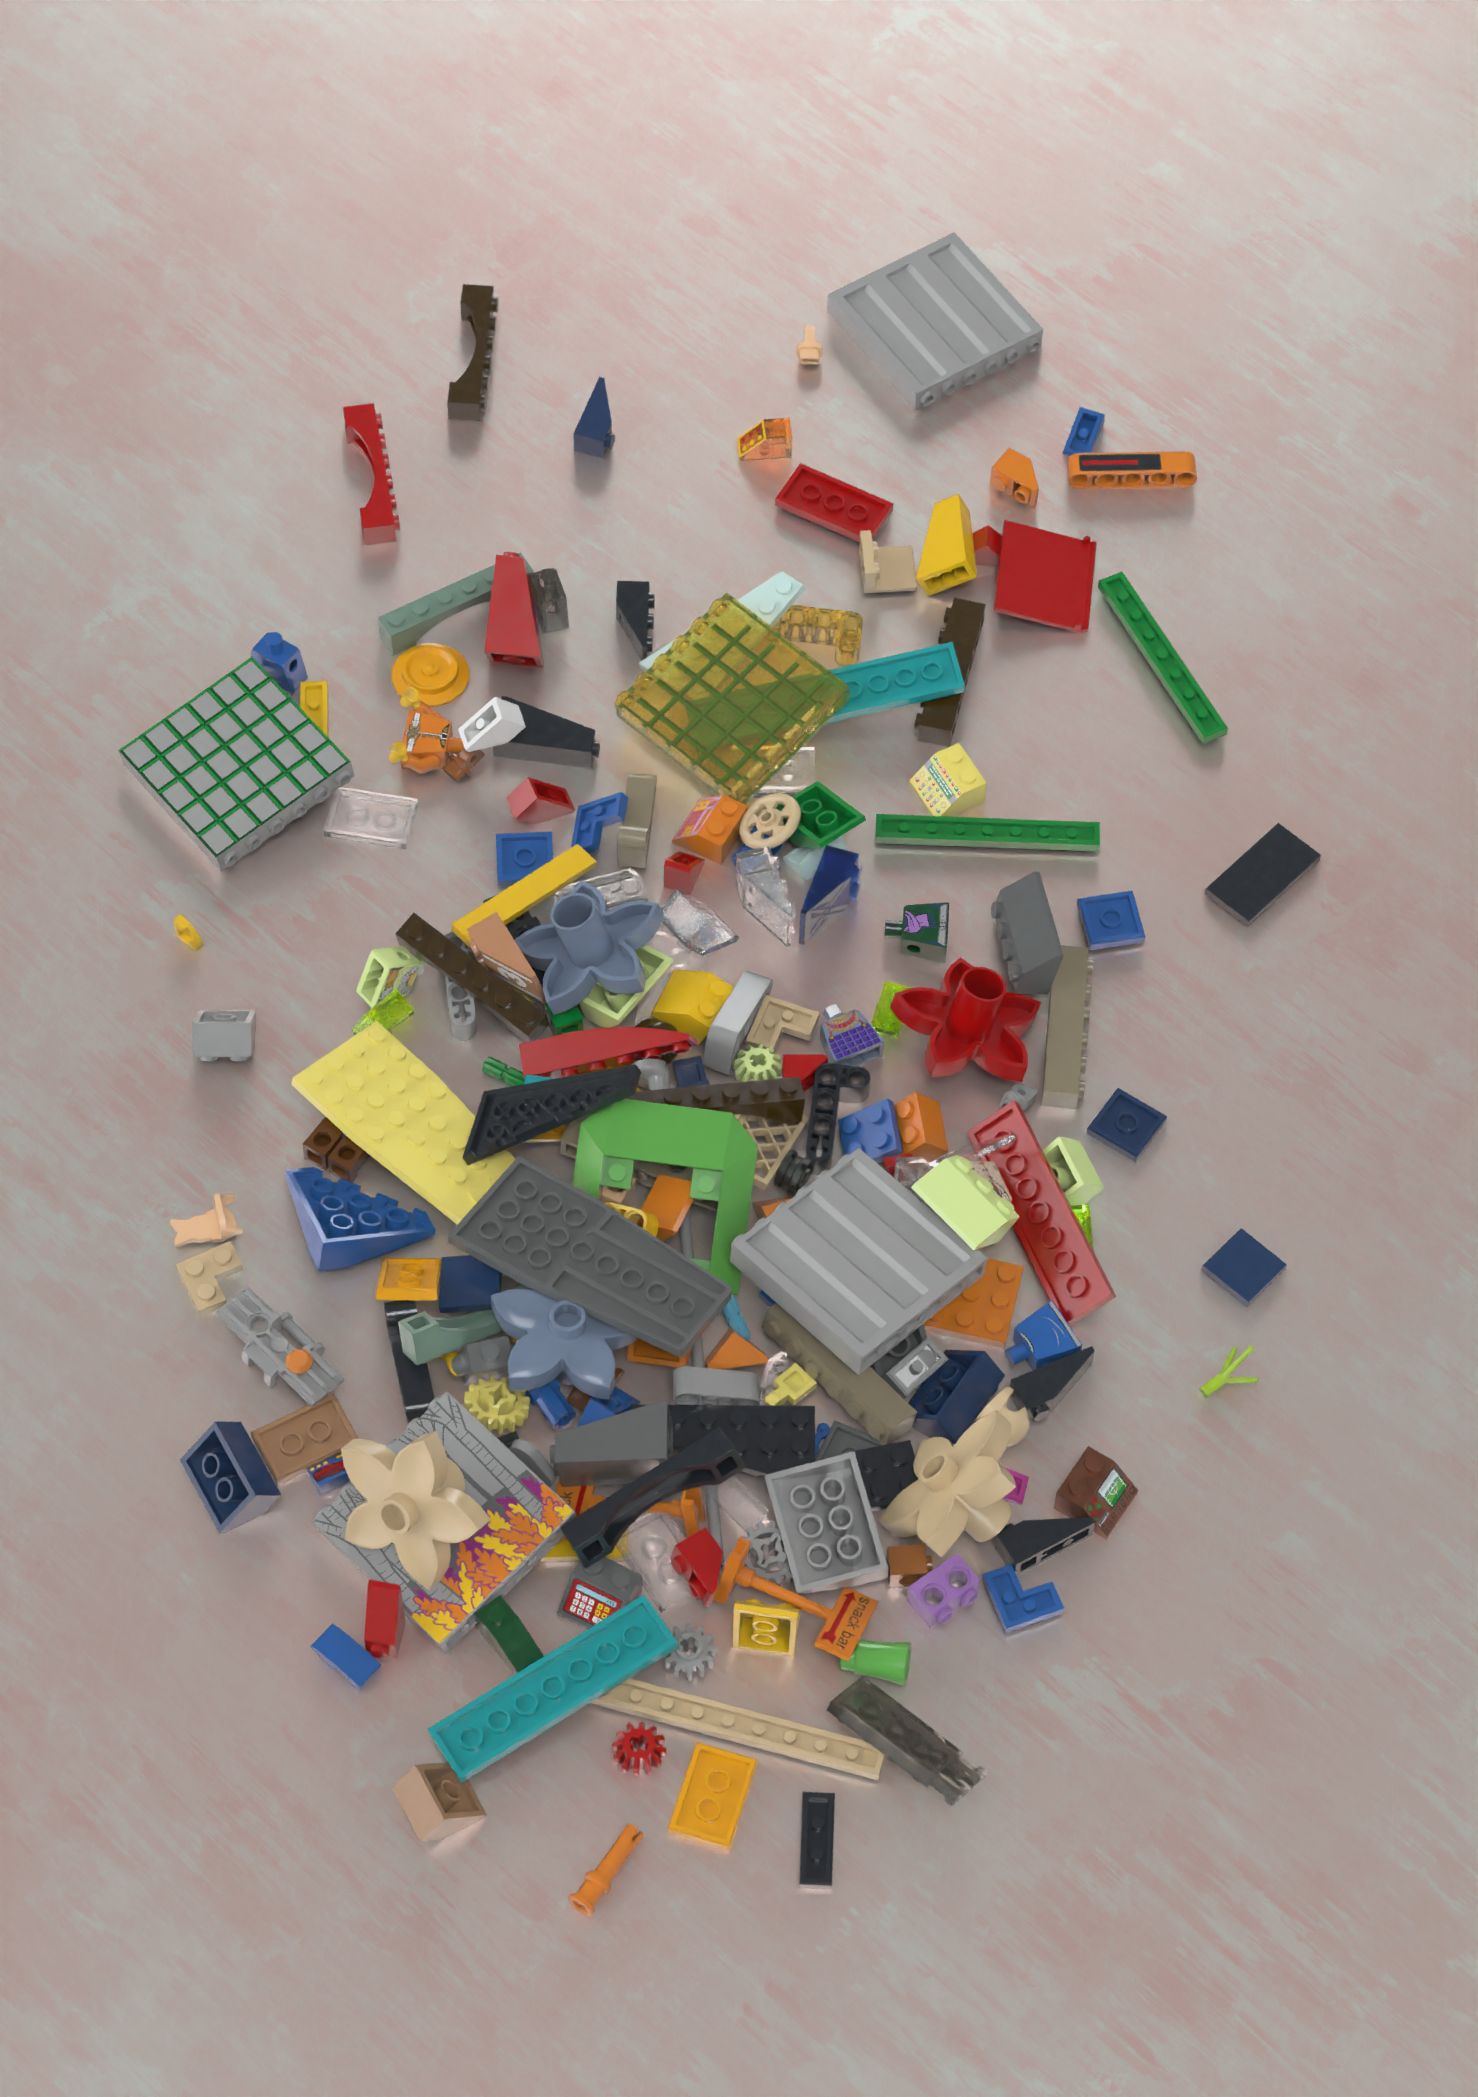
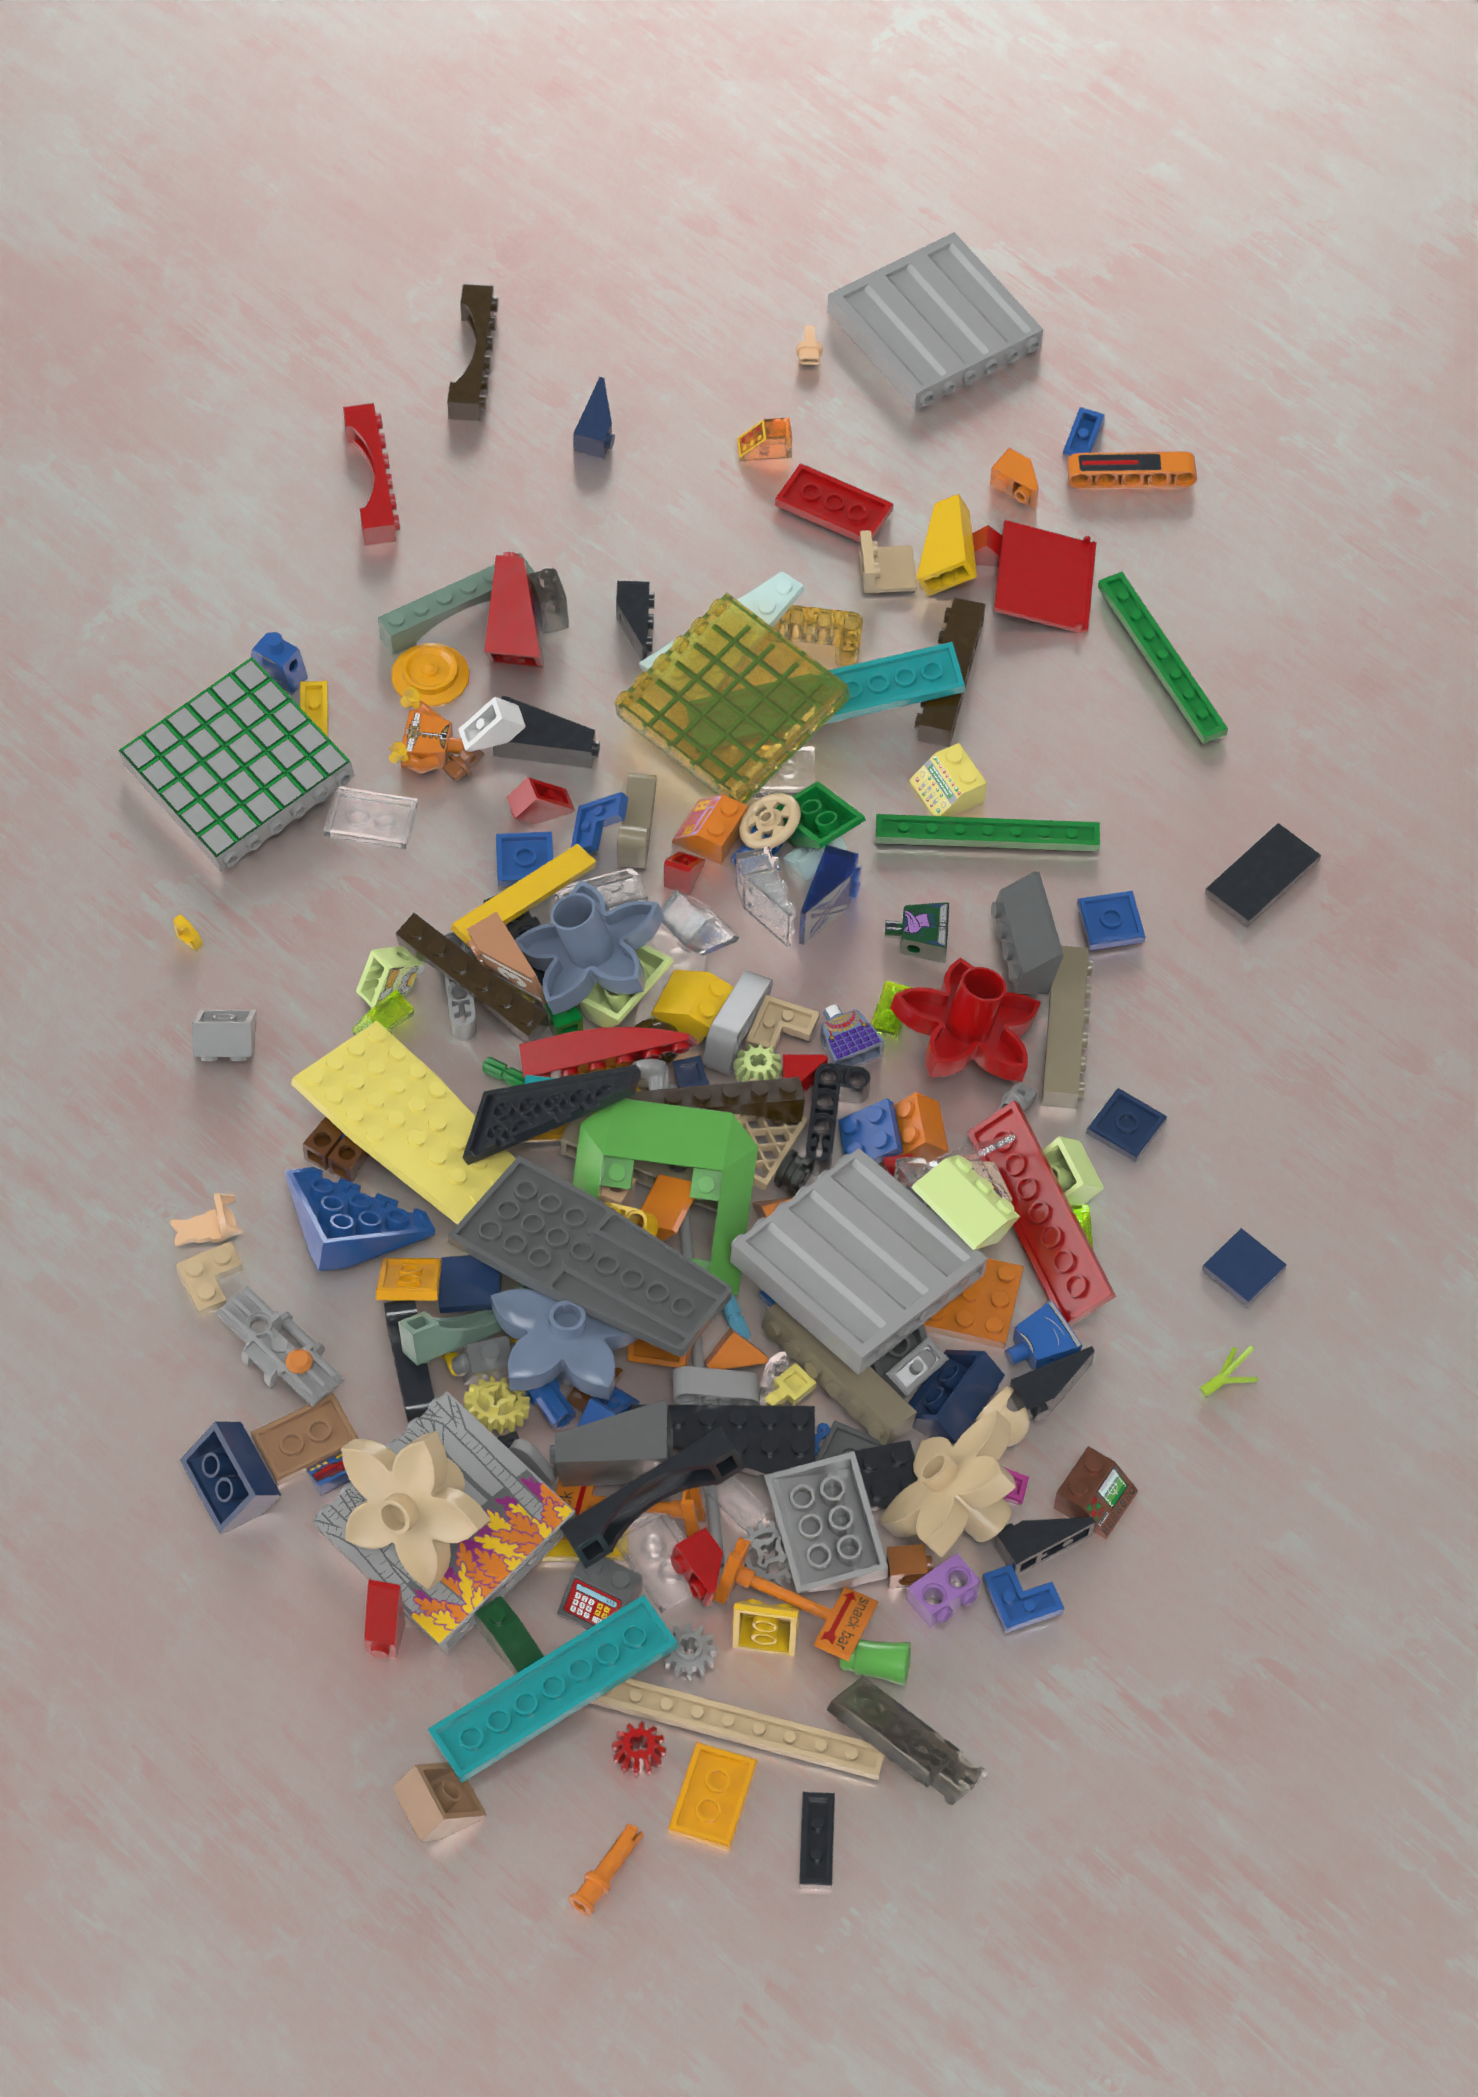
(345, 1655): blue slope -> none

